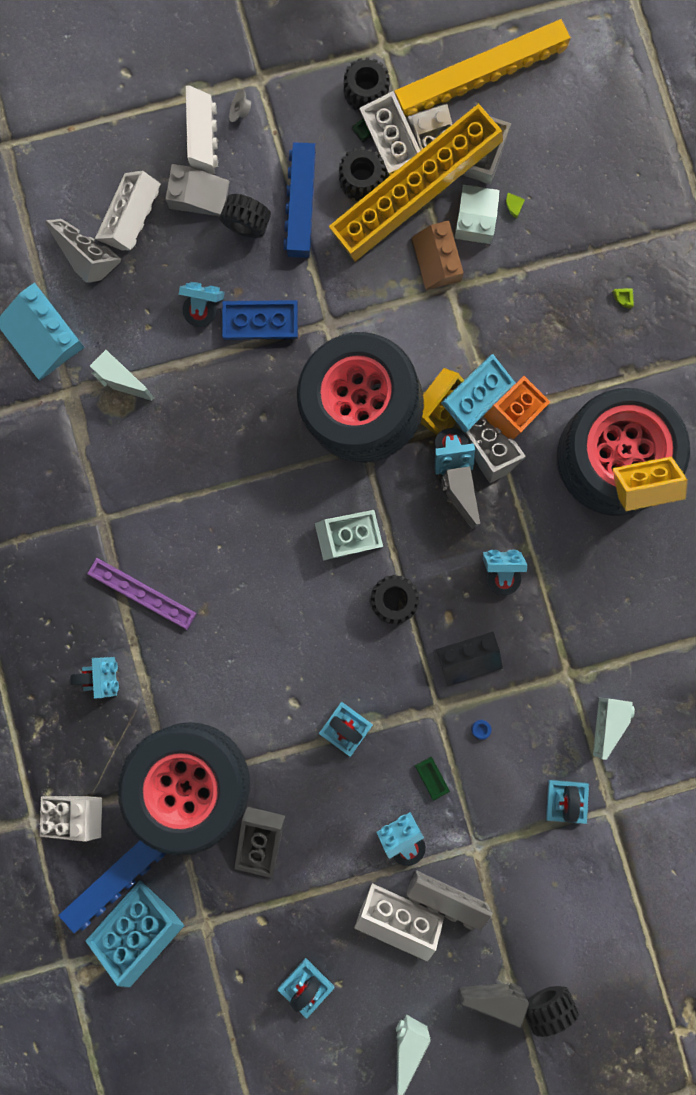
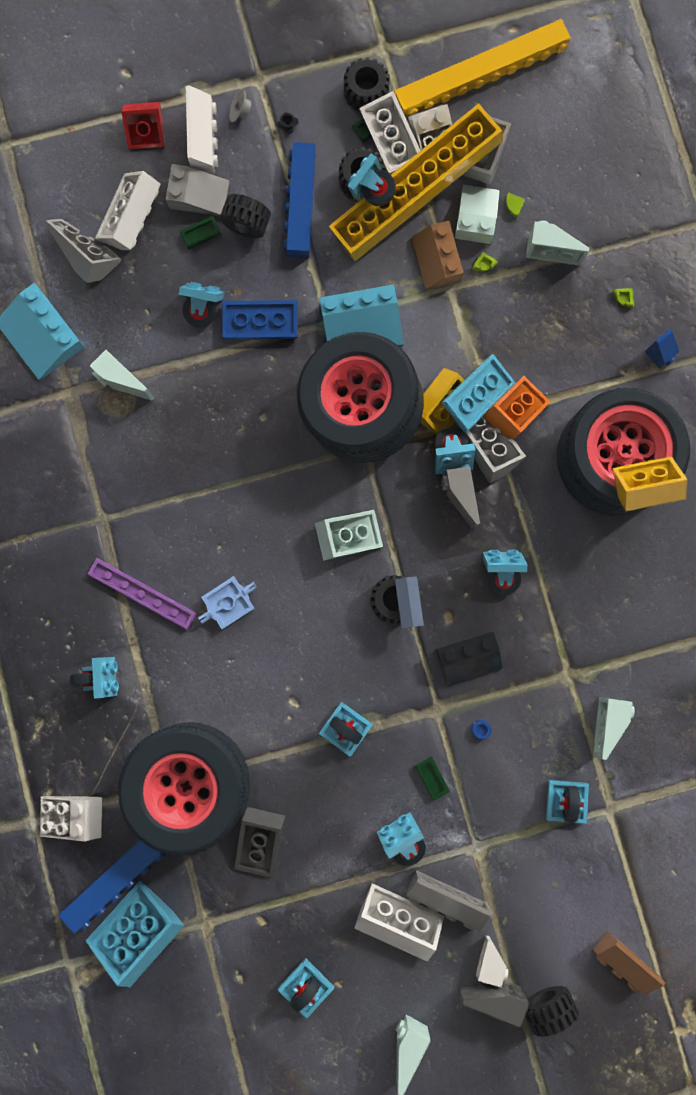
(143, 125): none -> red slope
(200, 232): none -> dark green tile
(227, 602): none -> light blue plate
(287, 117): none -> black plate
(363, 311): none -> medium azure slope
(372, 183): none -> plate
(409, 602): none -> sand blue piece
(484, 263): none -> lime tile
(491, 967): none -> white slope
(554, 245): none -> light aqua slope
(627, 965): none -> medium nougat slope
(663, 349): none -> blue slope

